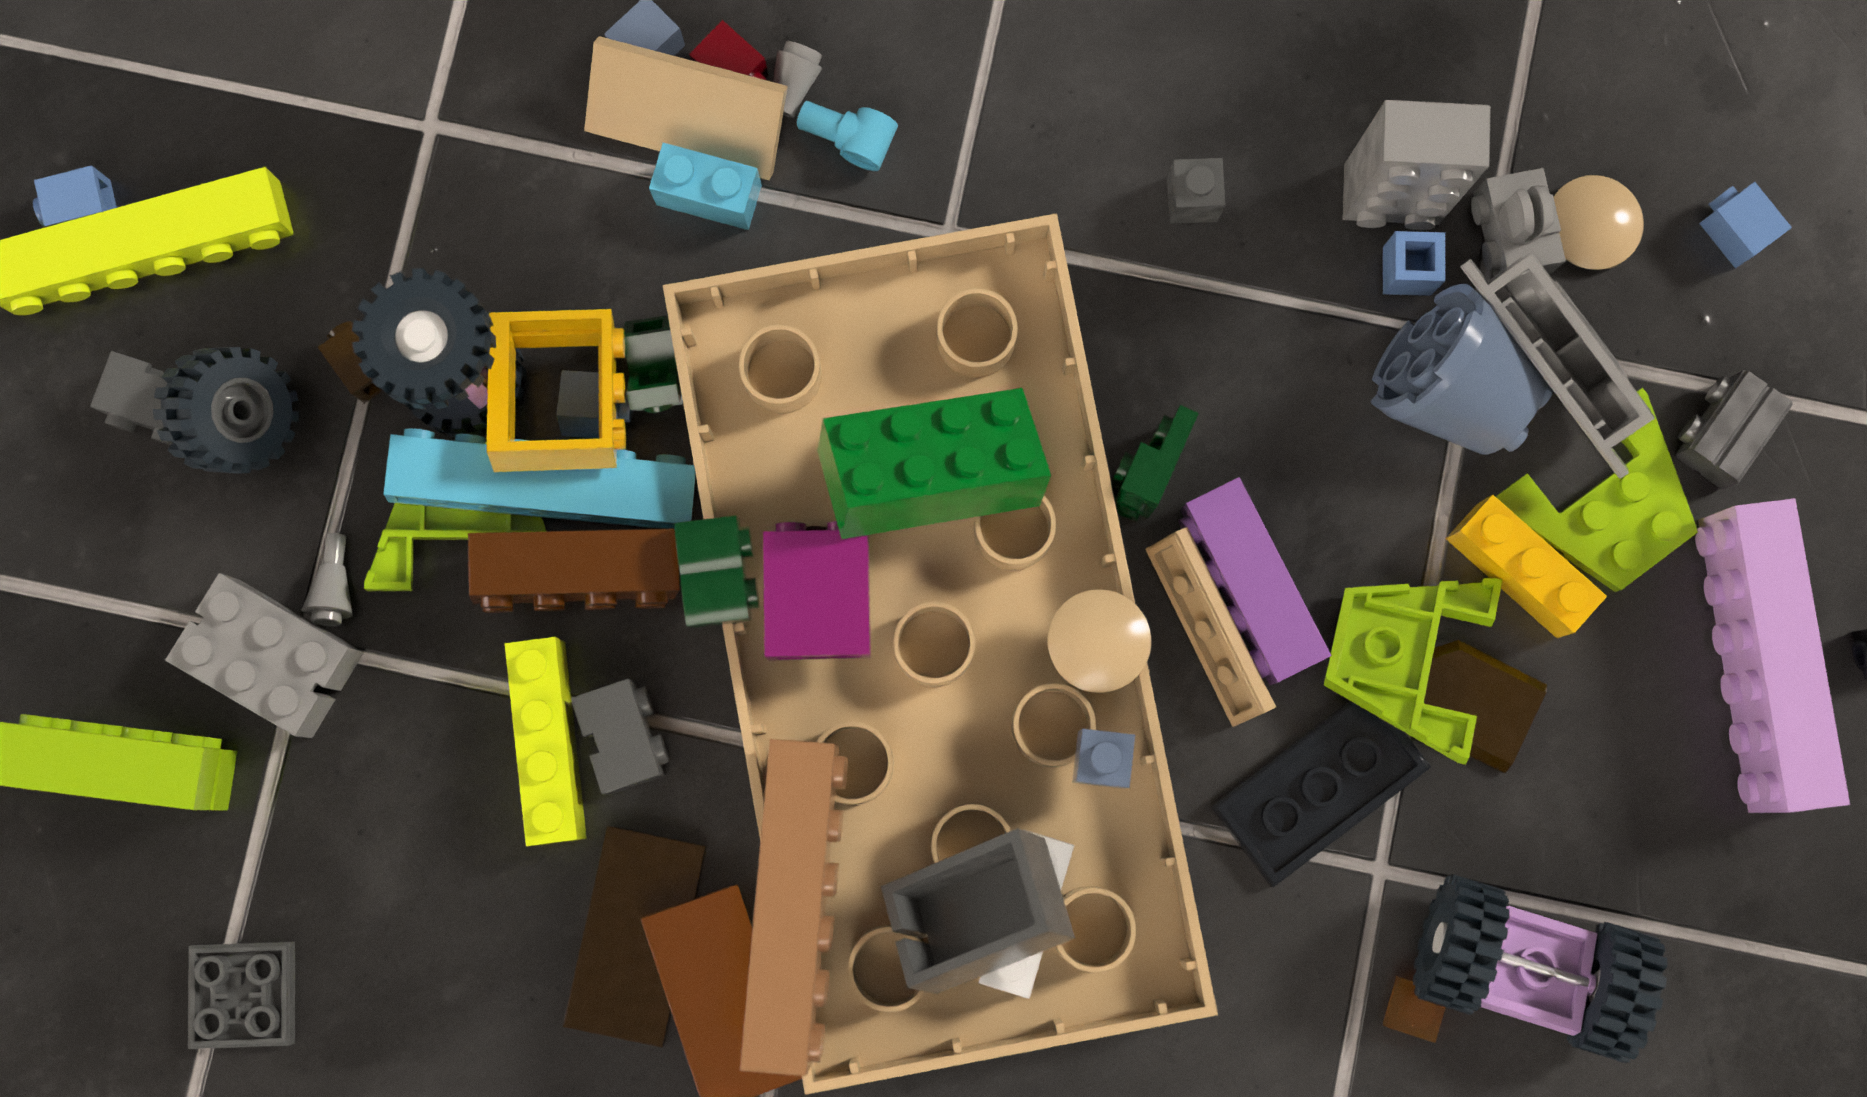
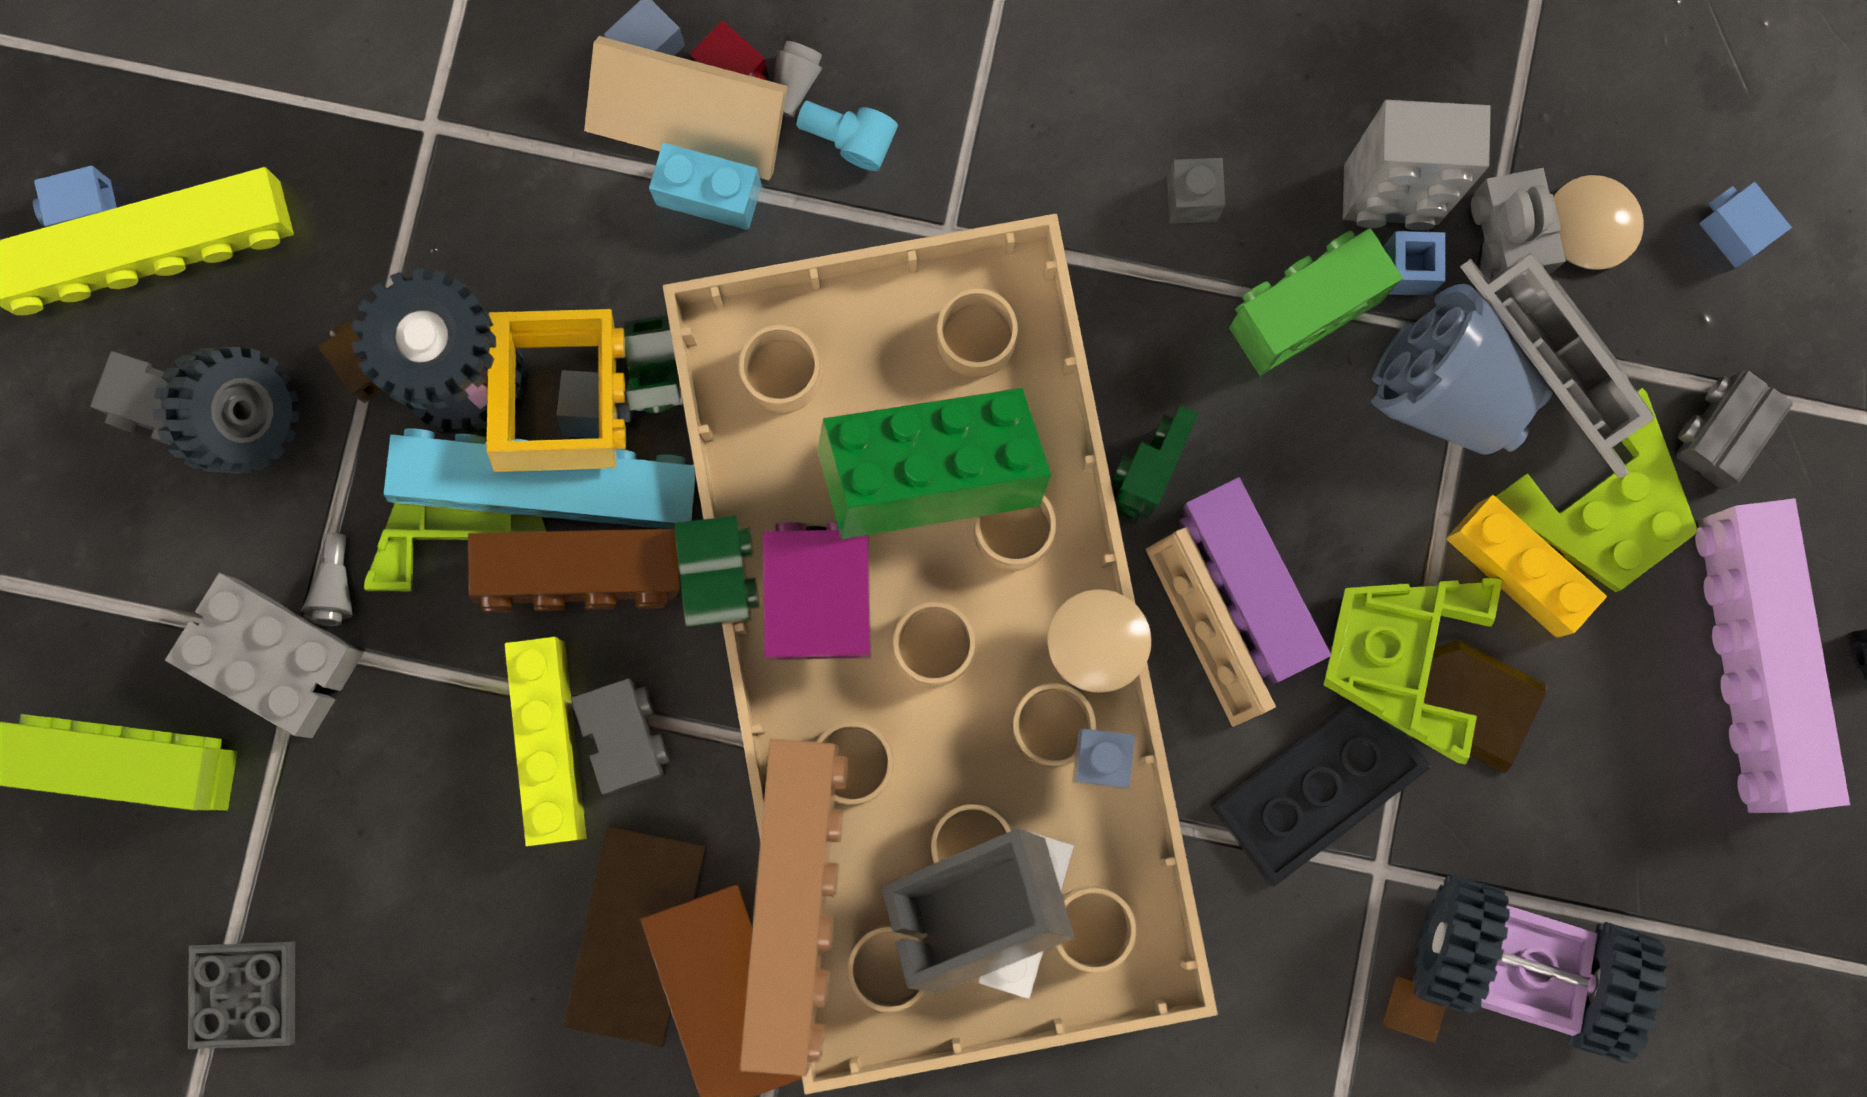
(1313, 299): none -> bright green brick

